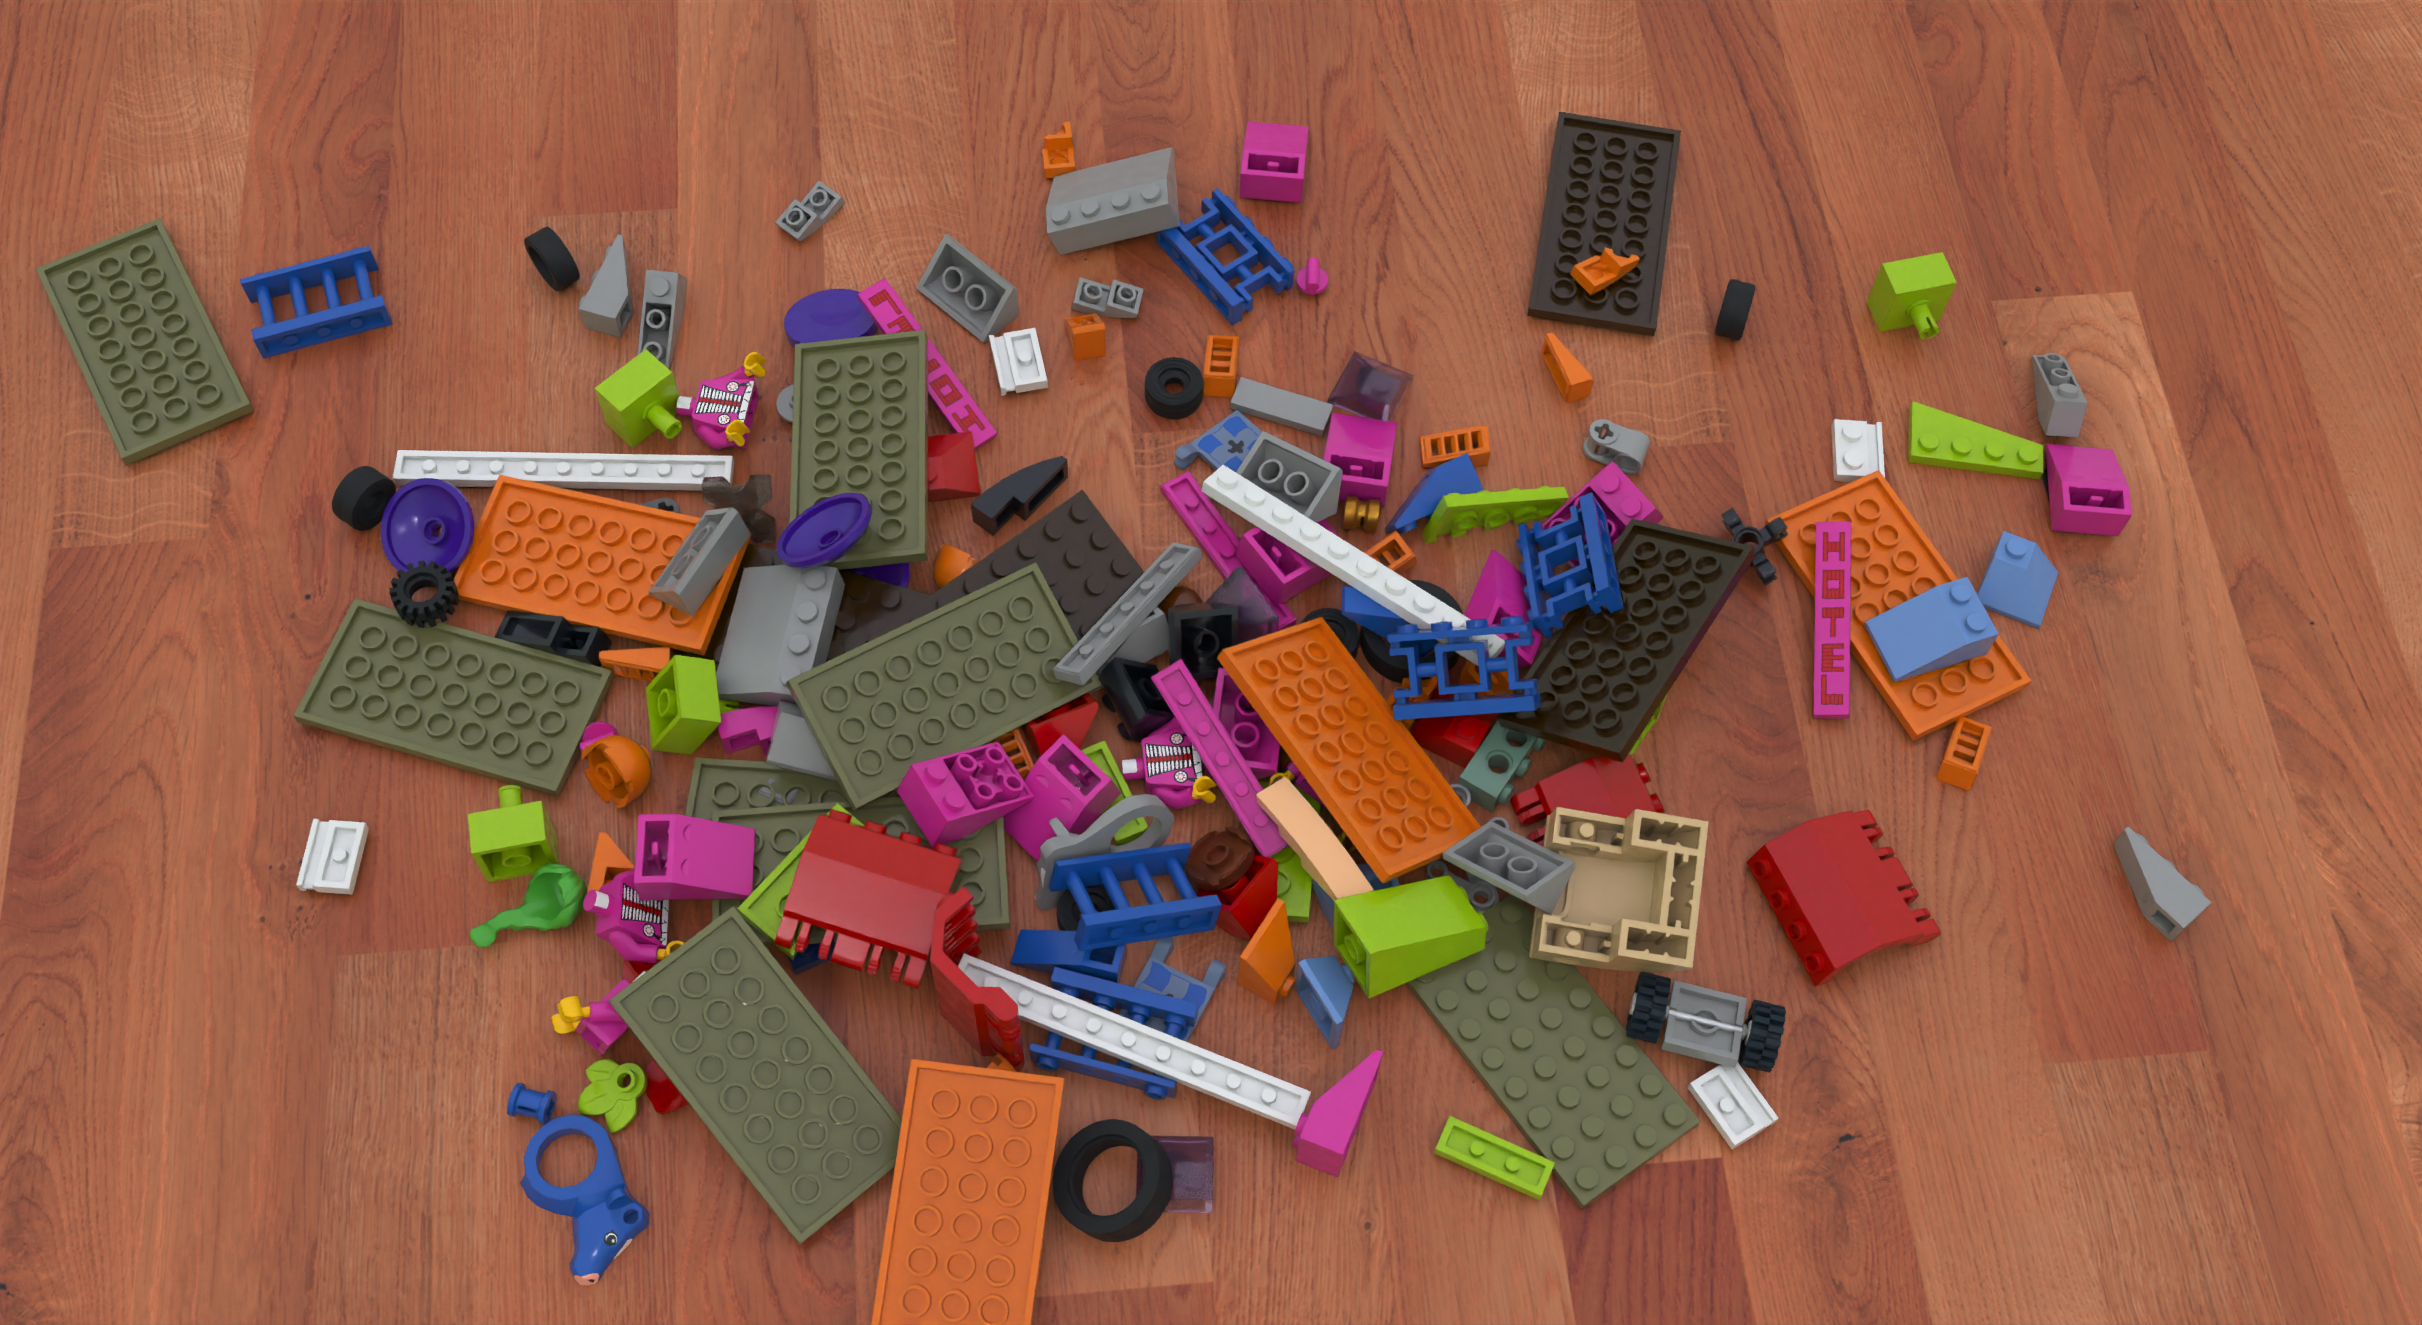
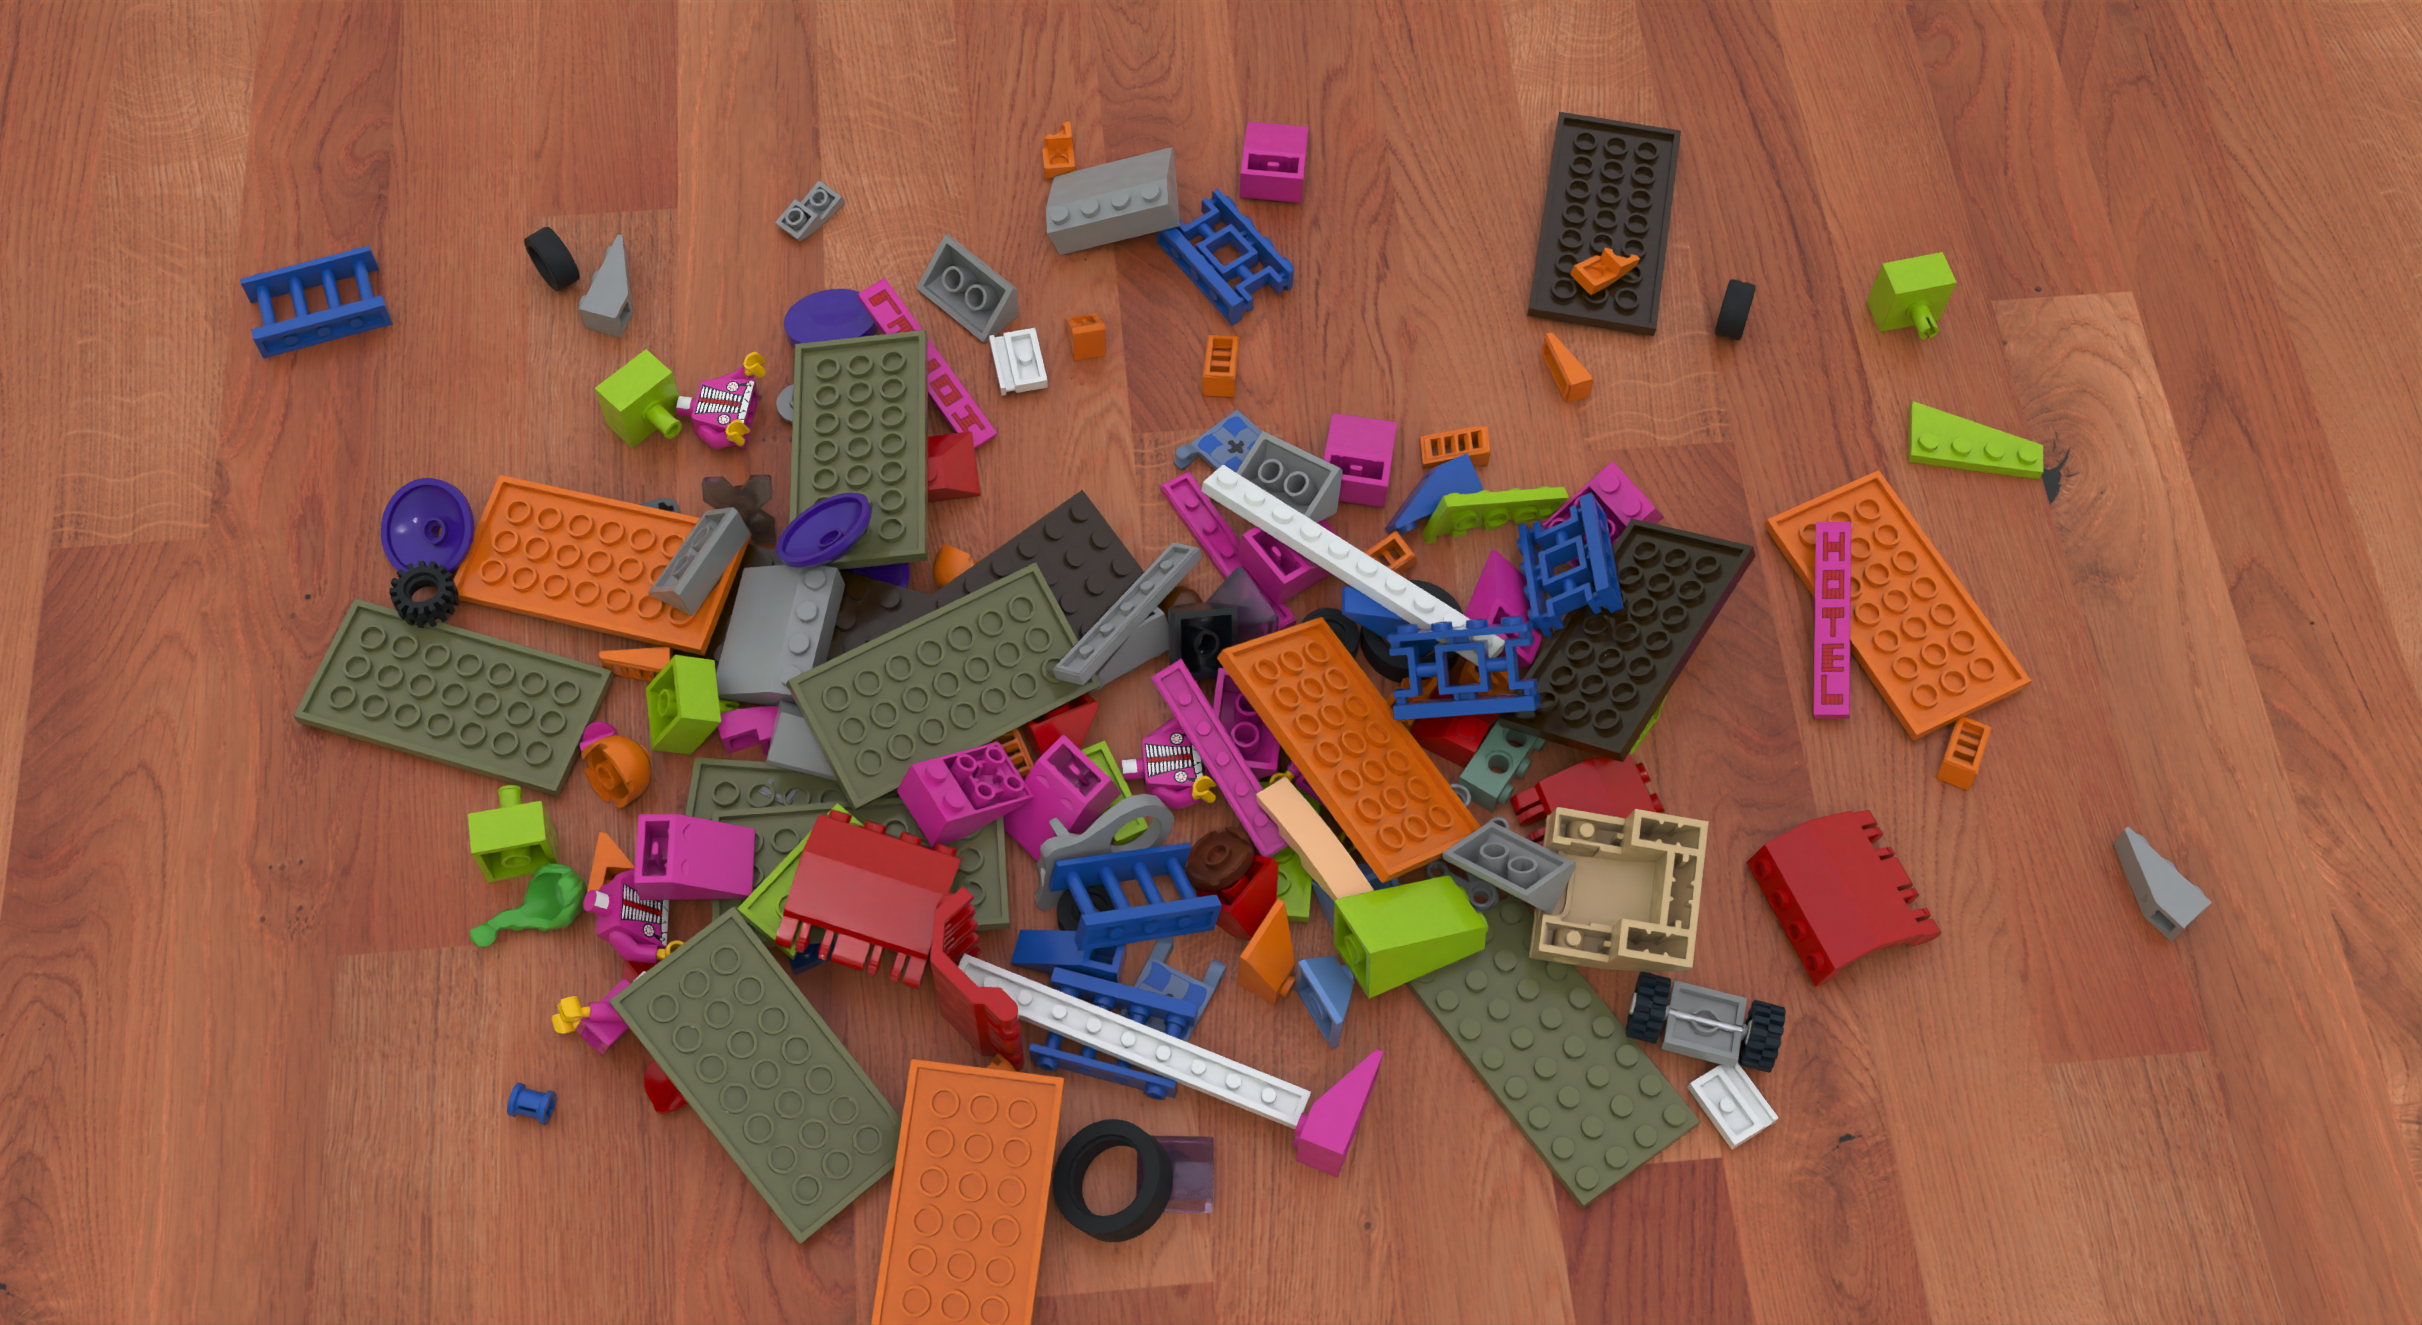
(144, 341): olive plate -> none
(332, 856): white plate -> none
(362, 497): black tyre -> none
(554, 636): black slope -> none
(563, 469): white plate -> none
(600, 1206): blue animal -> none
(609, 1096): lime plate -> none
(662, 313): light grey slope -> none
(1018, 494): black slope -> none
(1114, 301): light grey slope -> none
(1134, 698): black brick -> none
(1174, 371): black tyre -> none
(1281, 406): light grey tile -> none
(1312, 279): dark pink plate -> none
(1361, 514): pearl gold wheel -> none
(1370, 388): slope -> none
(1494, 1158): lime plate -> none
(1619, 444): light grey piece -> none
(1769, 534): black pin -> none
(1856, 449): white plate -> none
(1932, 630): medium blue slope -> none
(2017, 580): medium blue slope -> none
(2058, 396): light grey slope -> none
(2086, 490): dark pink slope -> none

